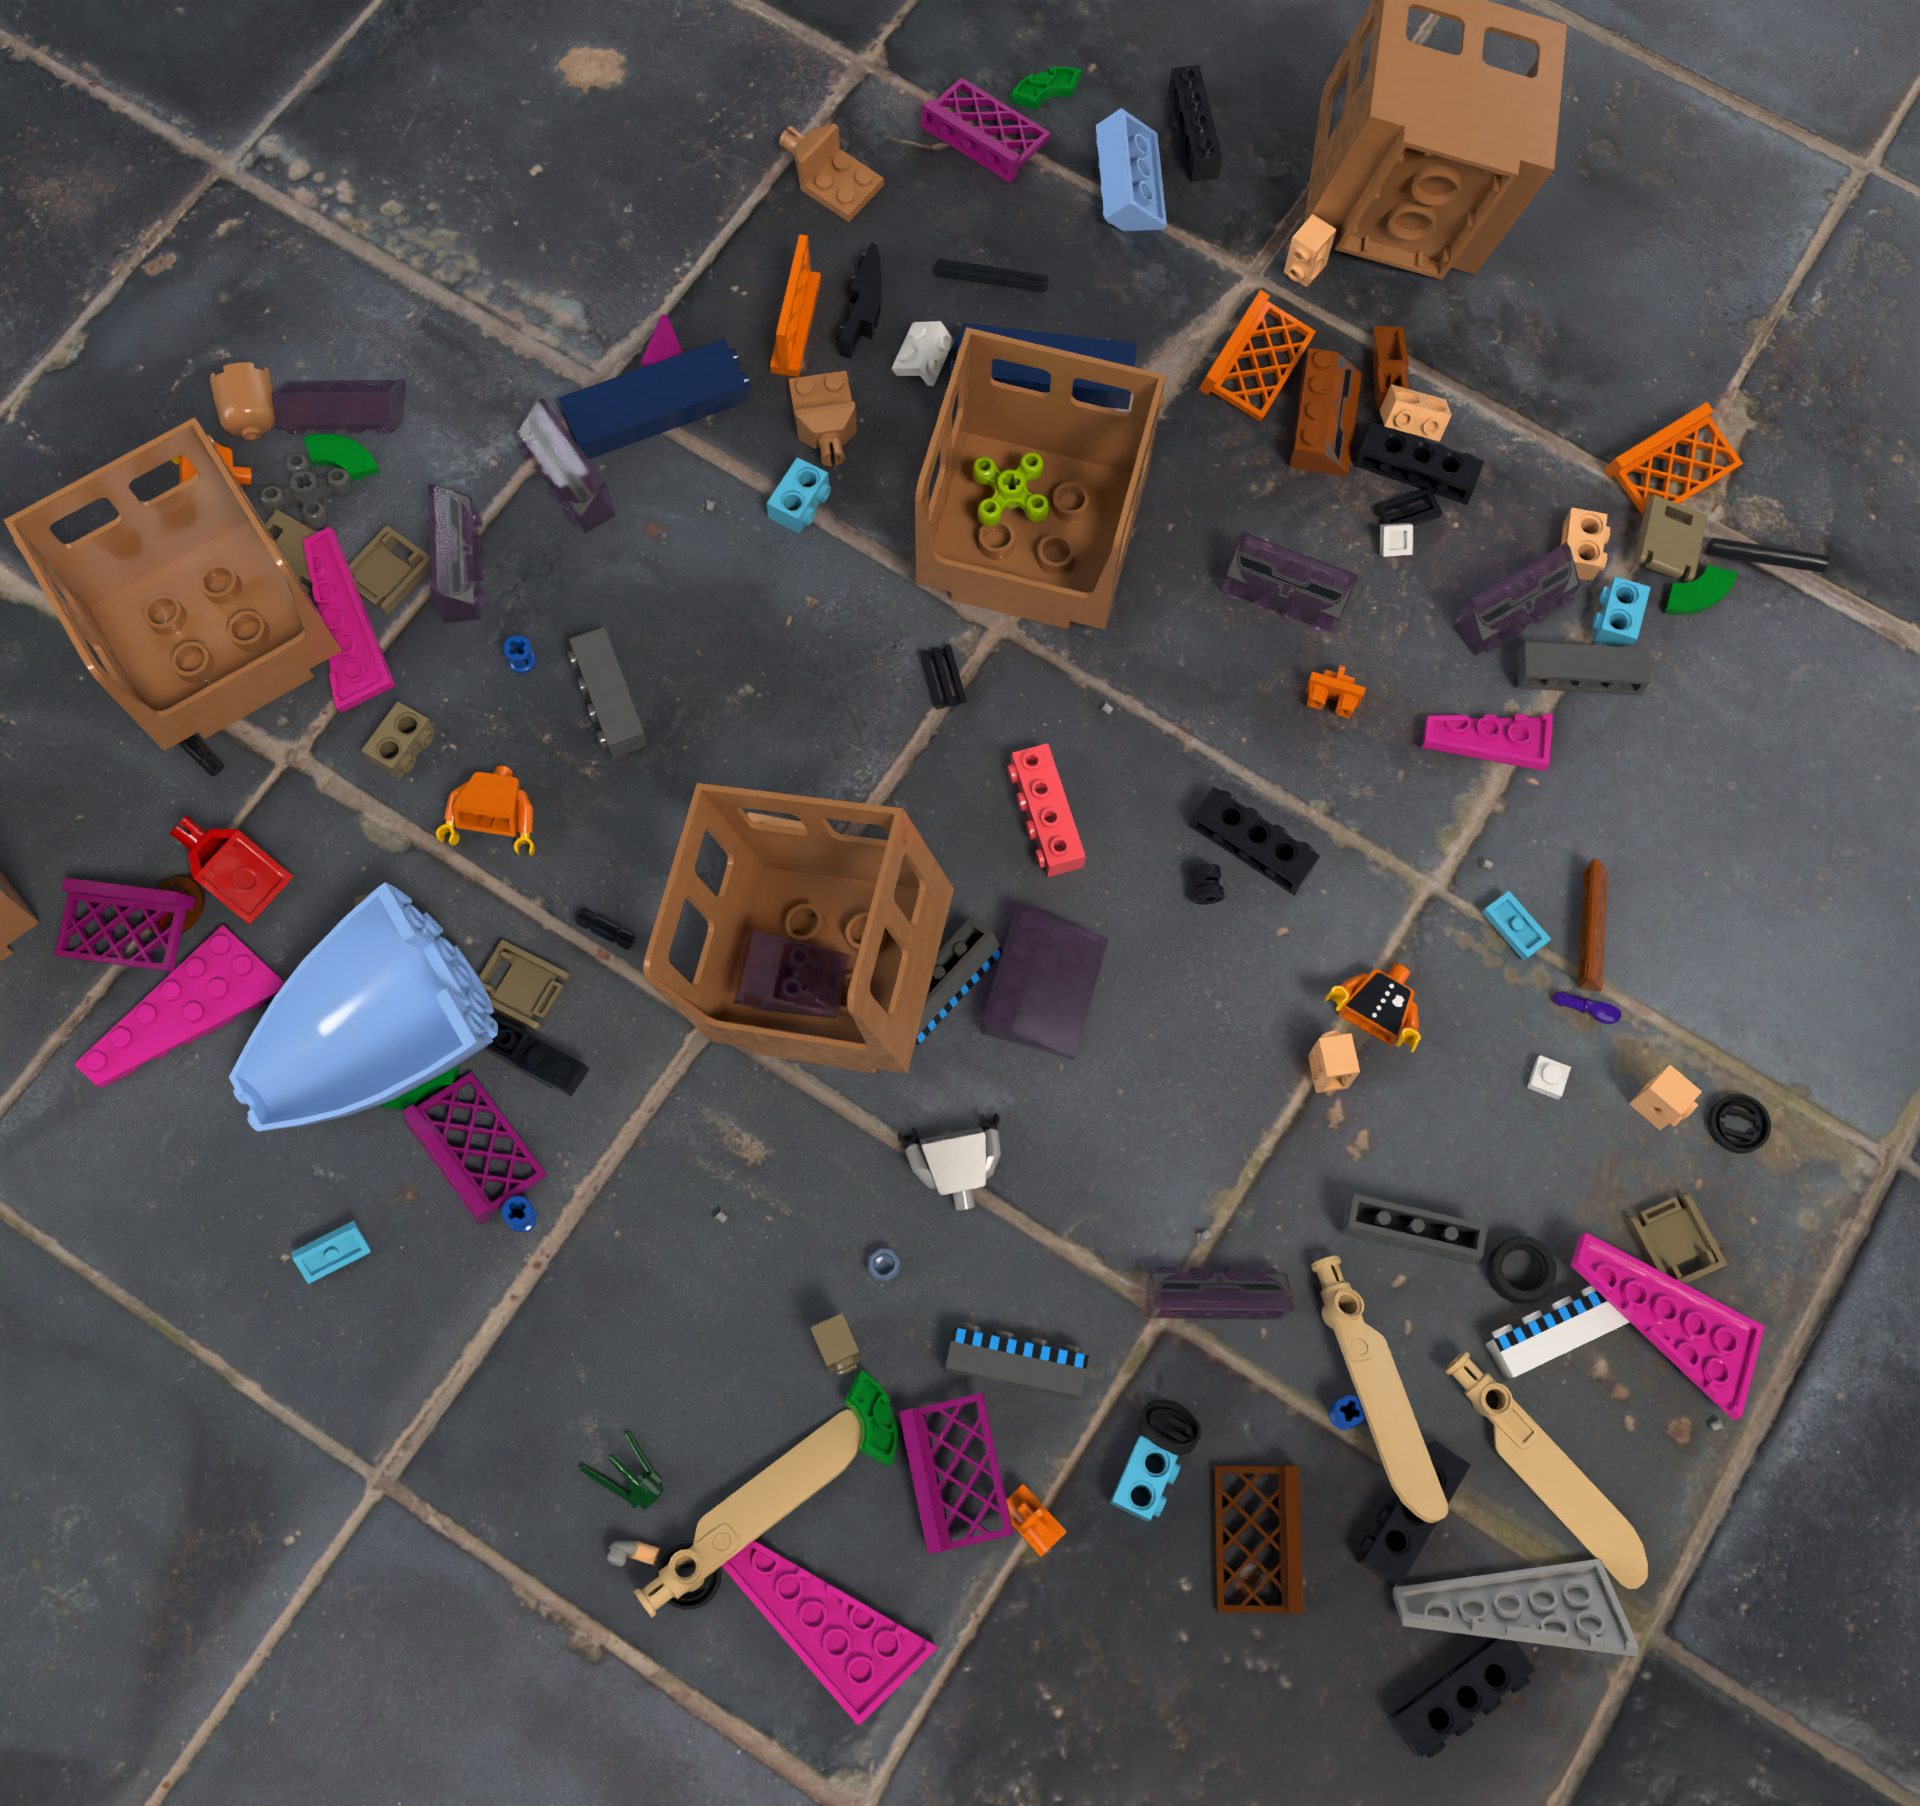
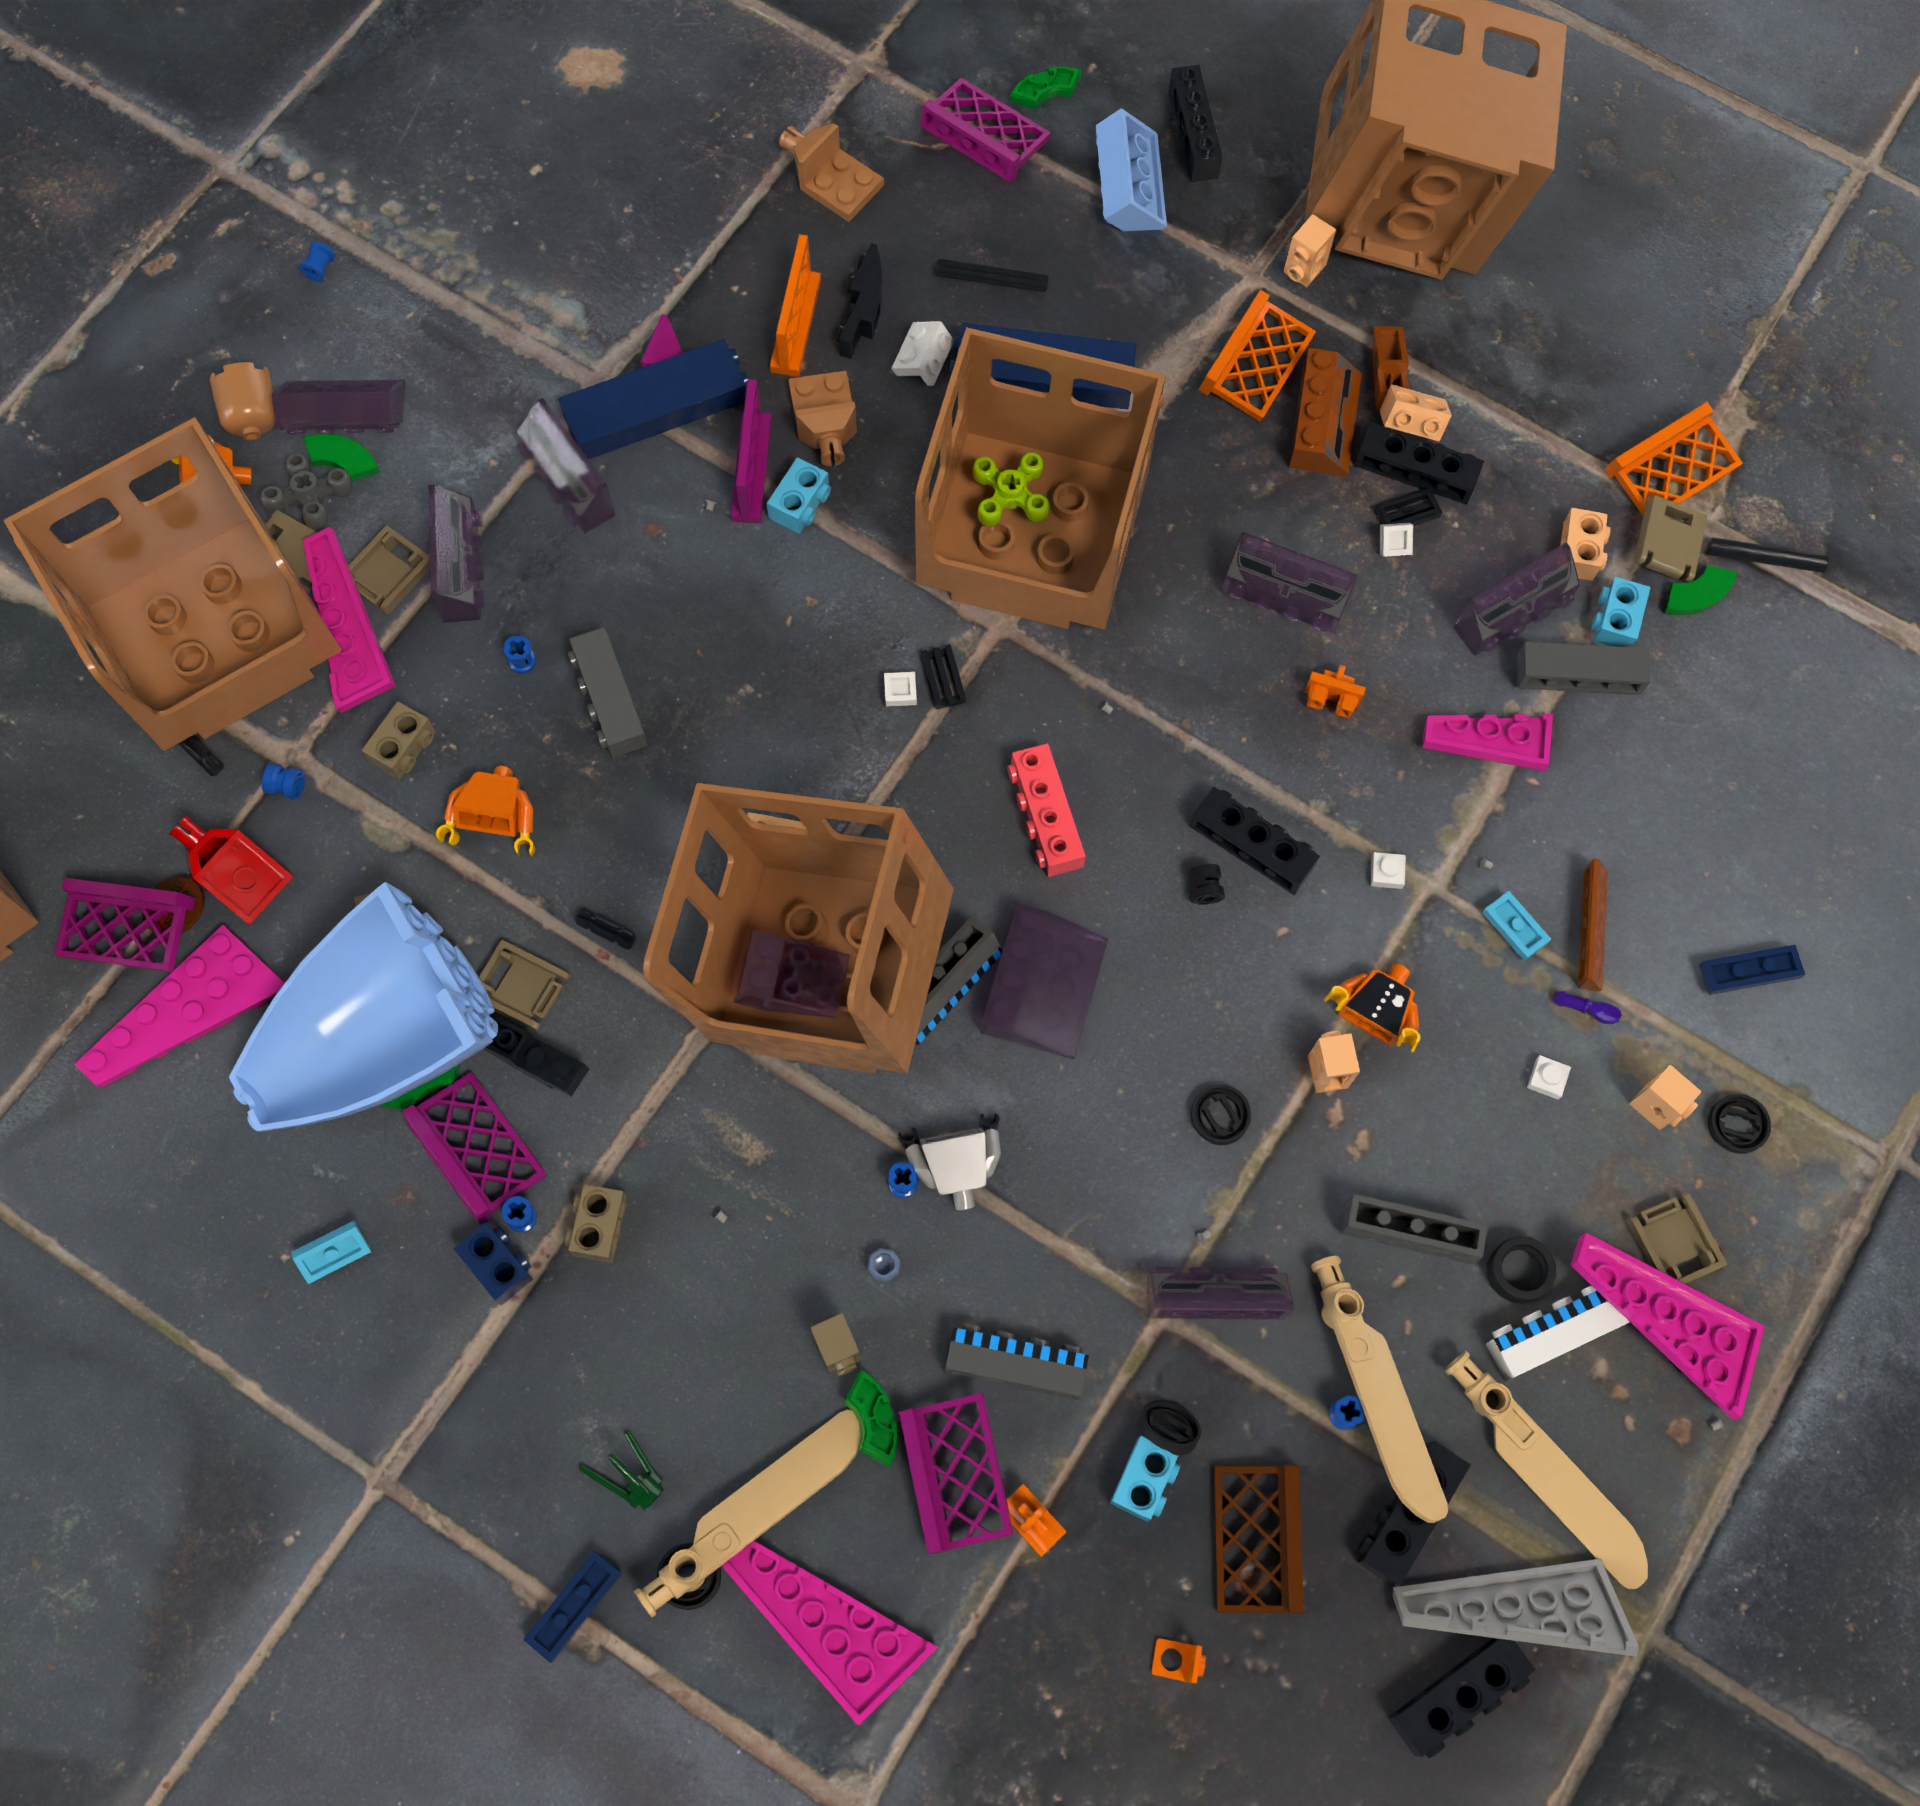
(286, 781): none -> blue wheel
(316, 261): none -> blue bush
(488, 1268): none -> dark blue brick
(572, 1607): none -> dark blue plate
(606, 1223): none -> dark tan brick
(632, 1549): arm -> none
(751, 460): none -> magenta fence
(900, 689): none -> white plate
(904, 1170): none -> blue bush
(1192, 1661): none -> orange bracket
(1221, 1093): none -> black piece
(1388, 870): none -> white plate
(1752, 969): none -> dark blue plate

